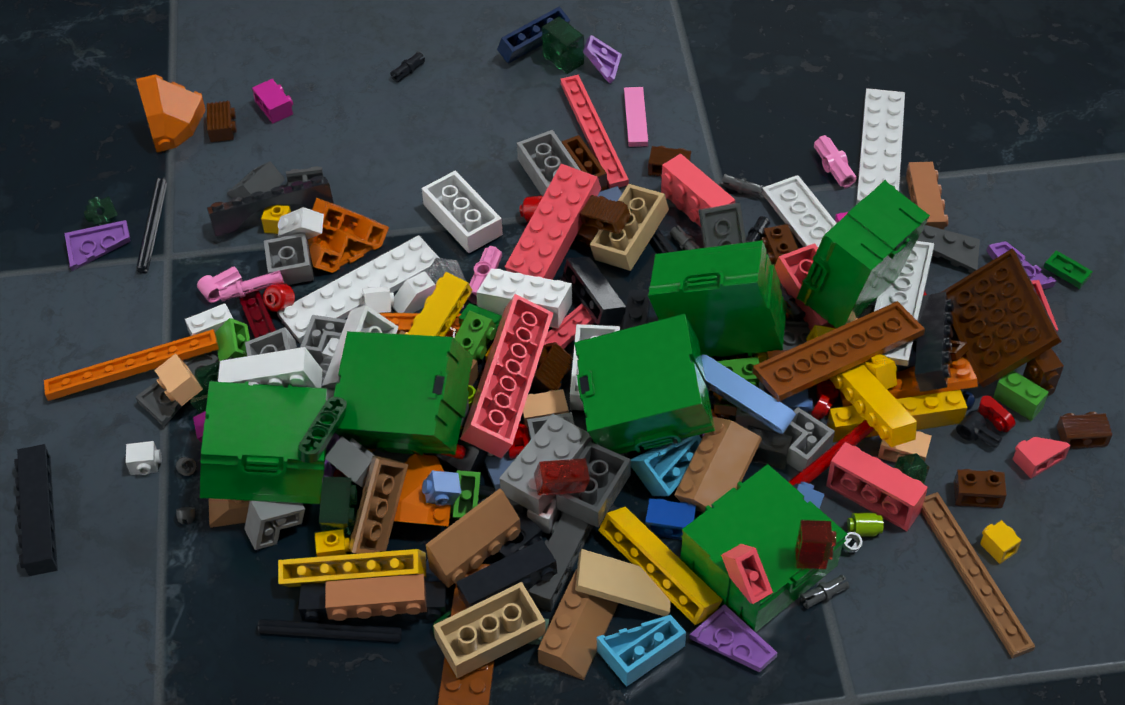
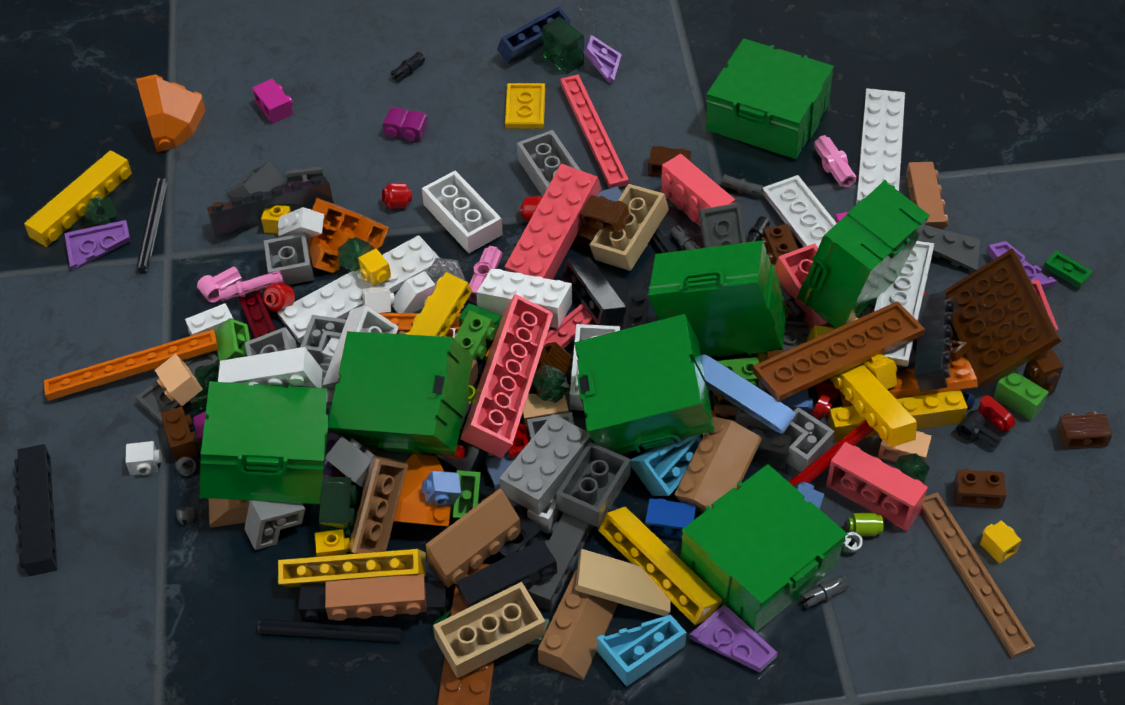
(71, 202): none -> yellow brick
(178, 432): none -> reddish brown brick
(220, 121): reddish brown brick -> none
(320, 428): dark green beam -> none
(350, 252): none -> clear green brick
(374, 267): none -> yellow brick
(396, 195): none -> red head
(405, 124): none -> magenta brick
(525, 106): none -> yellow tile
(550, 384): none -> clear green brick
(561, 476): clear red brick -> none
(585, 159): reddish brown brick -> none
(635, 117): bright pink tile -> none
(747, 572): coral slope -> none
(769, 98): none -> green piece
(814, 544): clear red brick -> none
(1039, 454): coral slope -> none

